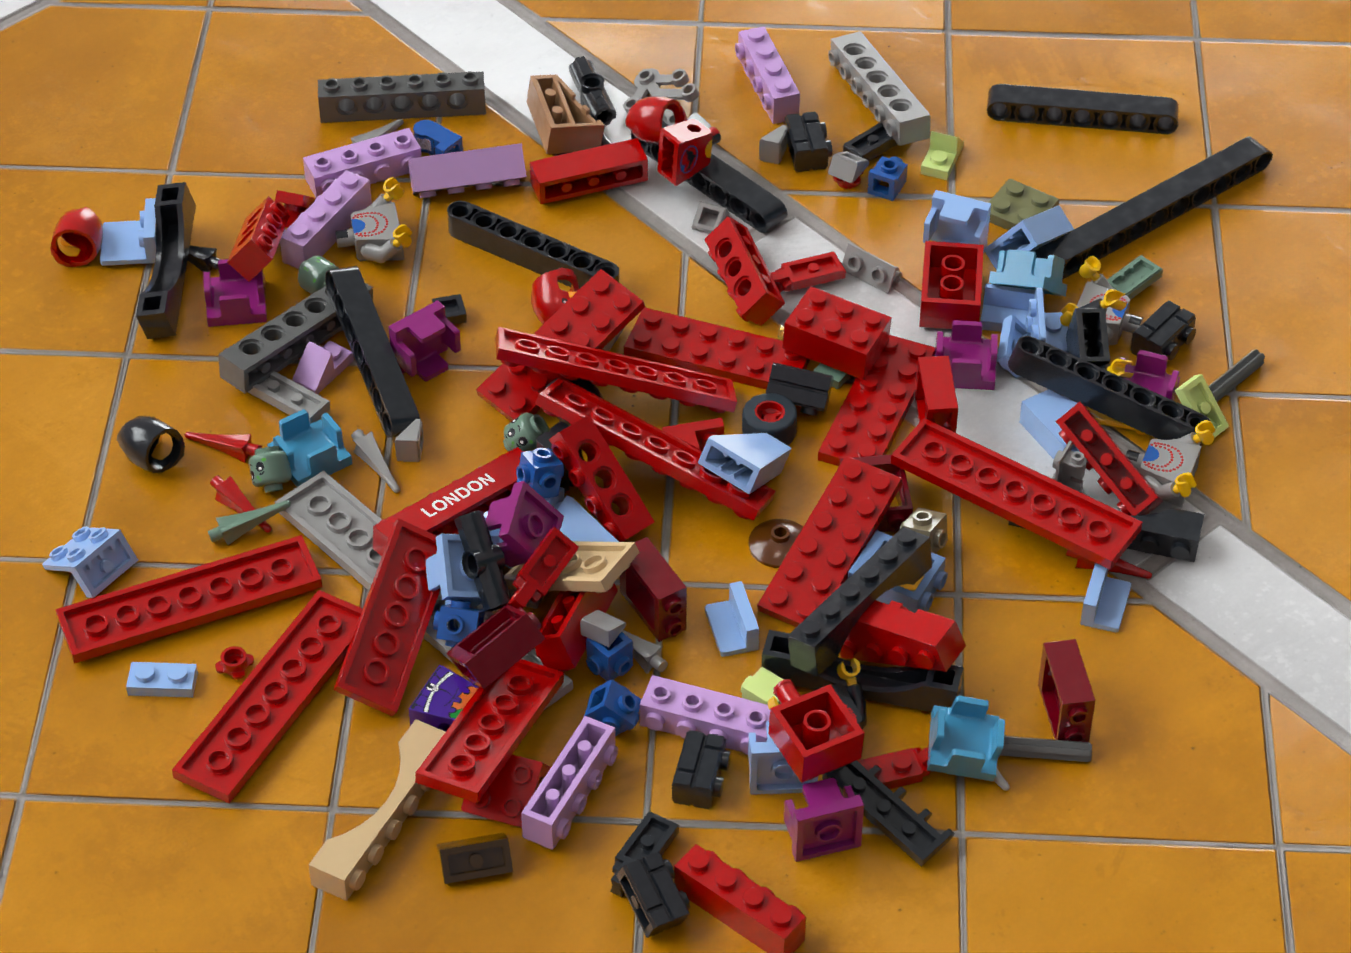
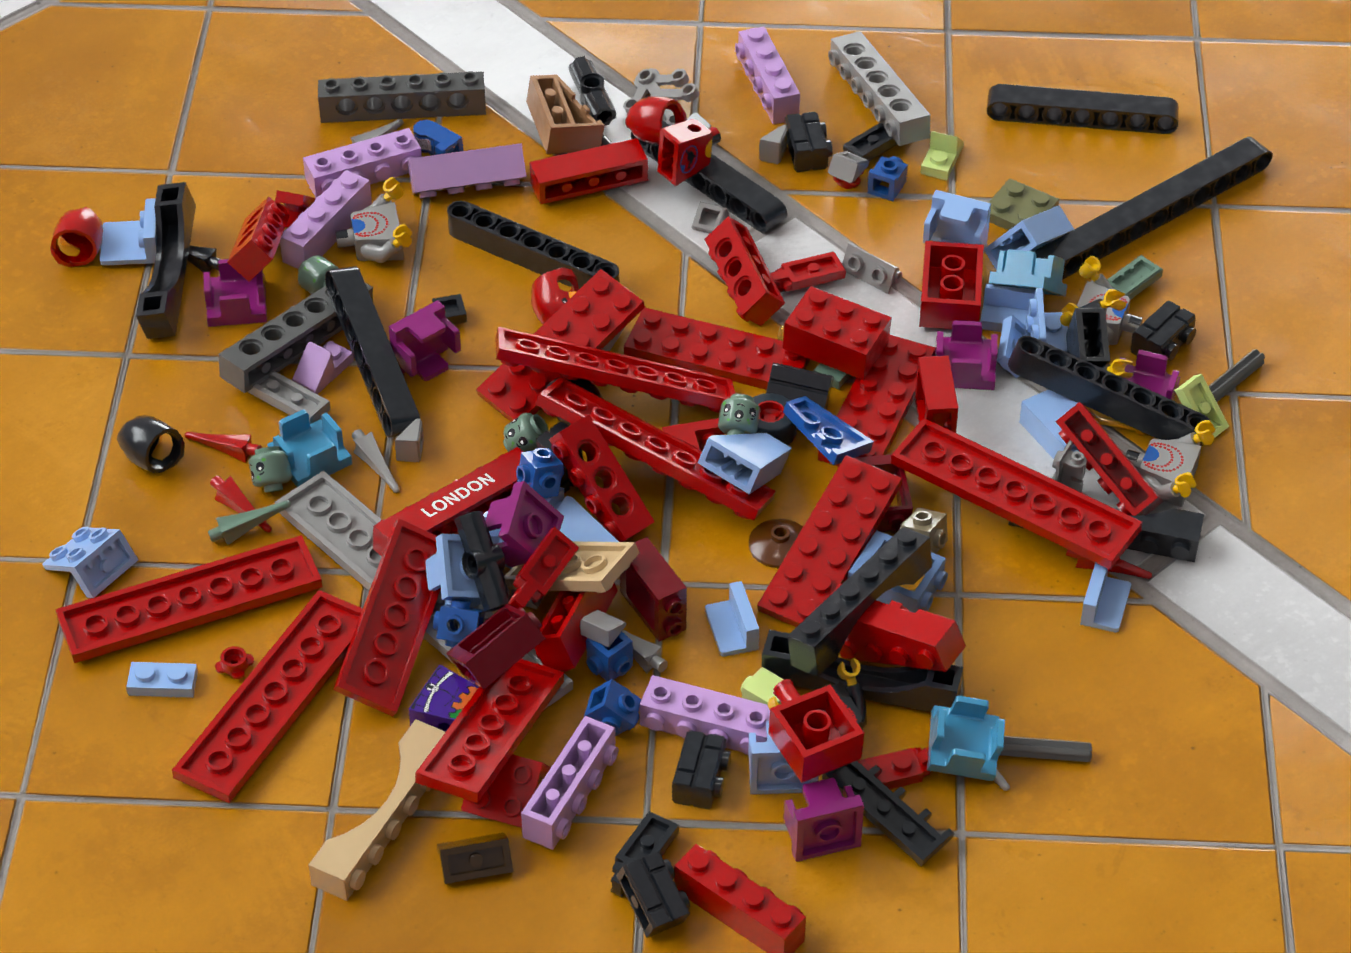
(739, 415): none -> sand green head
(826, 431): none -> blue wing
(1066, 691): dark red window -> none

